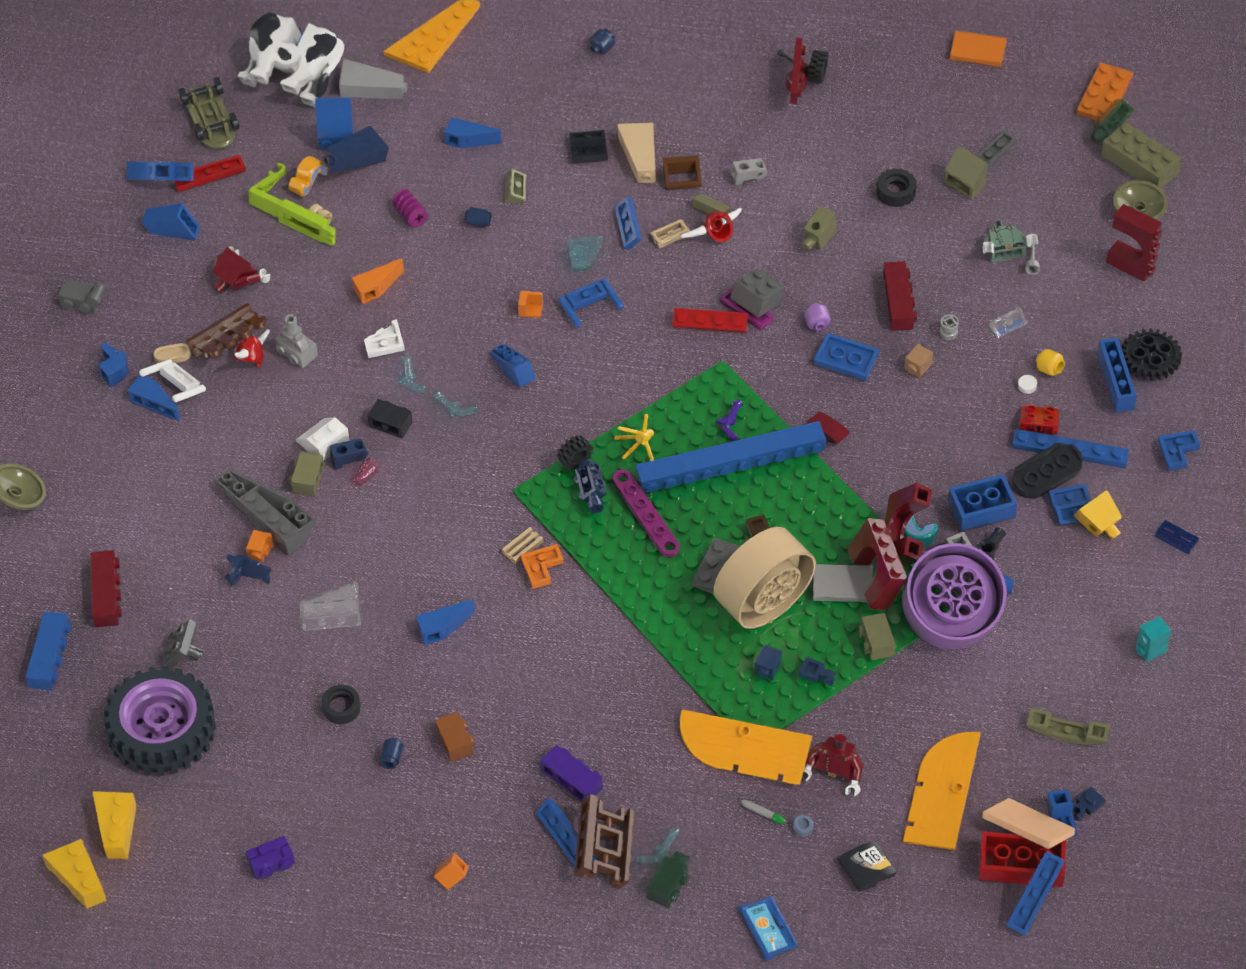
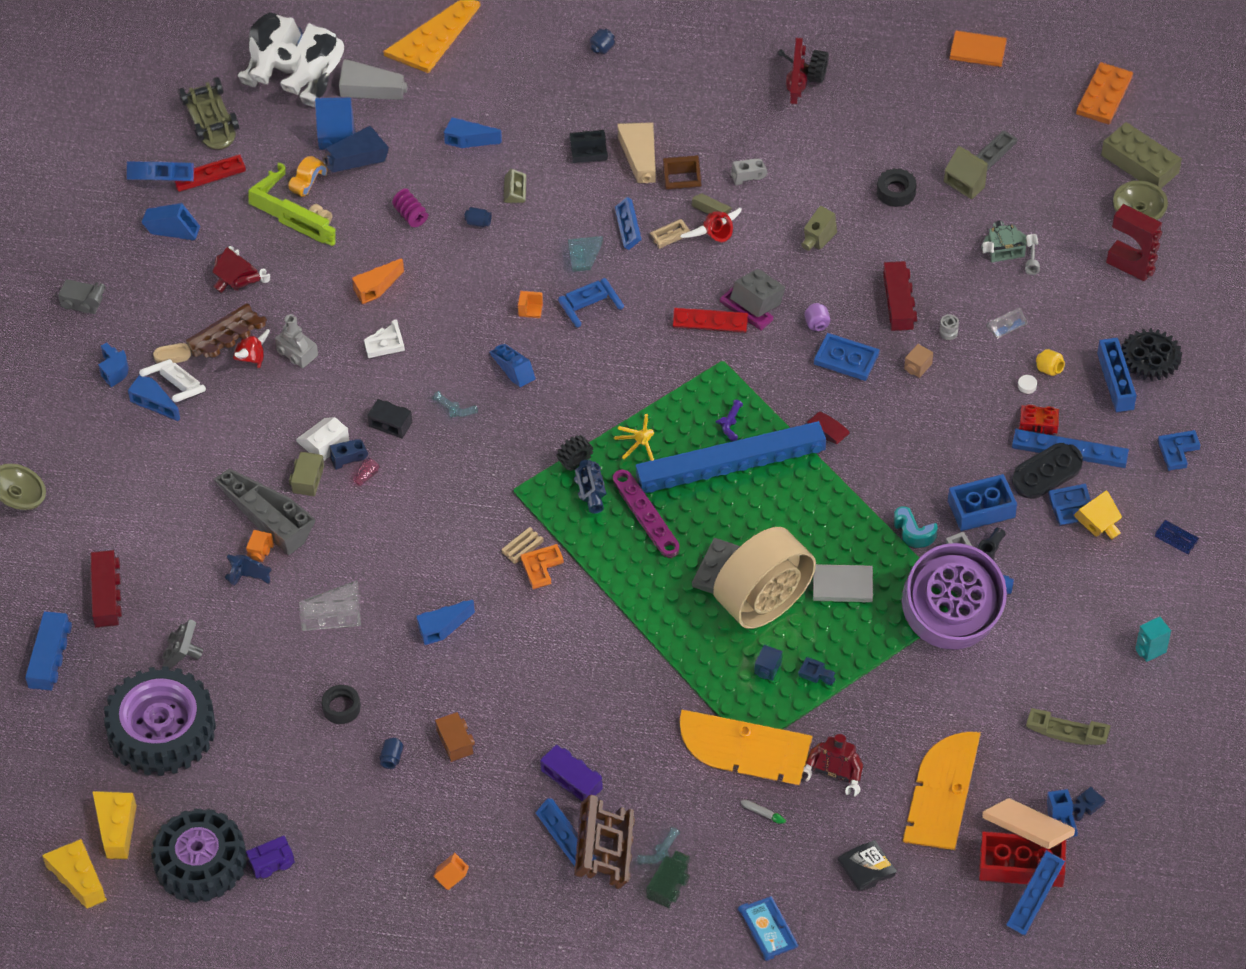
(199, 855): none -> black wheel
(408, 378): clear light blue piece -> none
(757, 524): dark brown plate -> none
(803, 825): sand blue tile -> none
(872, 541): dark red arch -> none
(877, 636): olive brick -> none
(900, 509): dark red arch -> none
(1111, 119): clear green brick -> none

